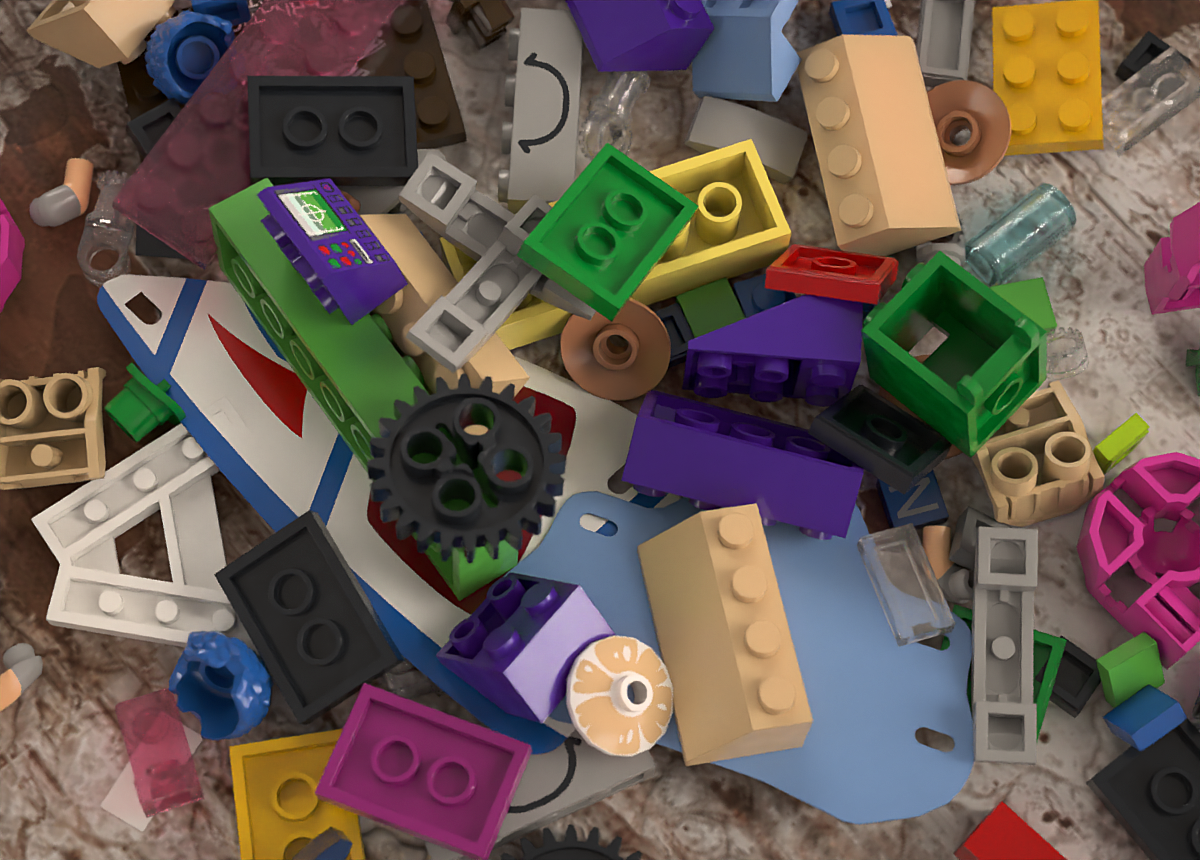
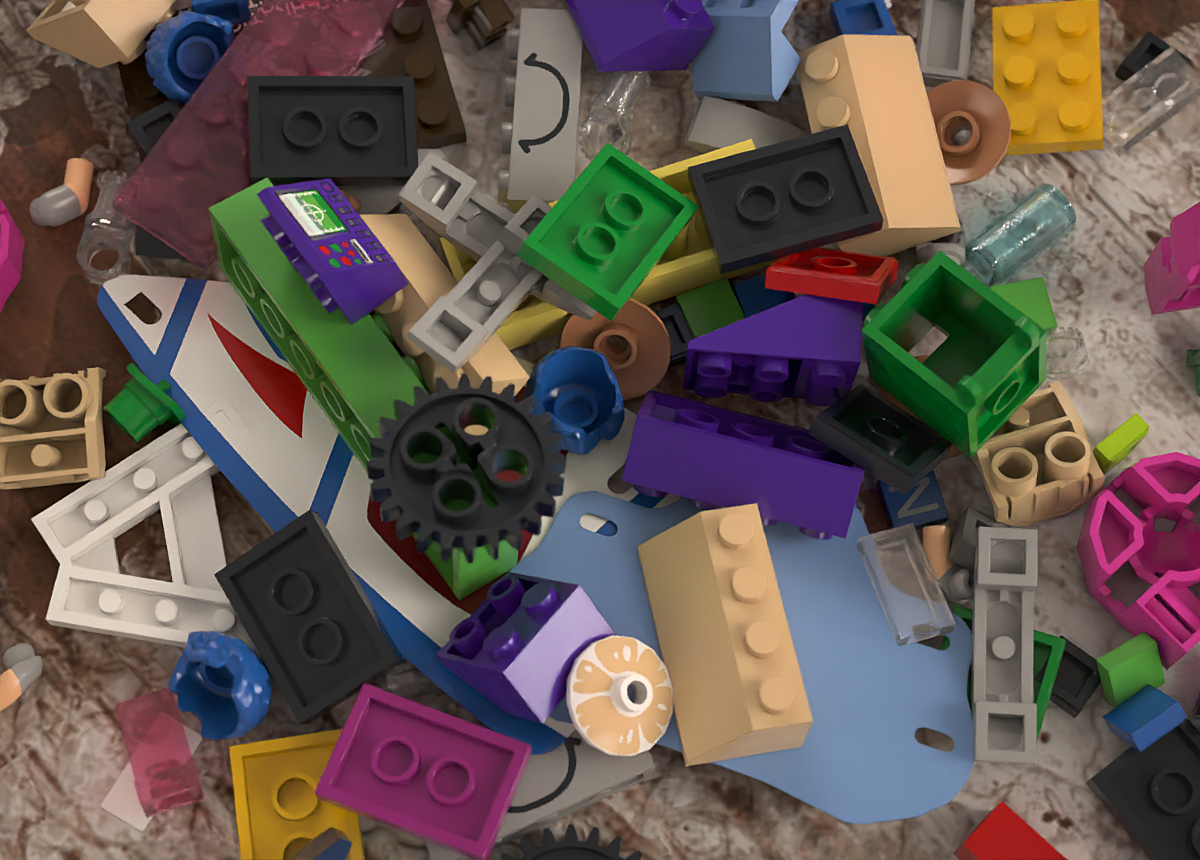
(579, 395): none -> blue hair
(784, 198): none -> black plate

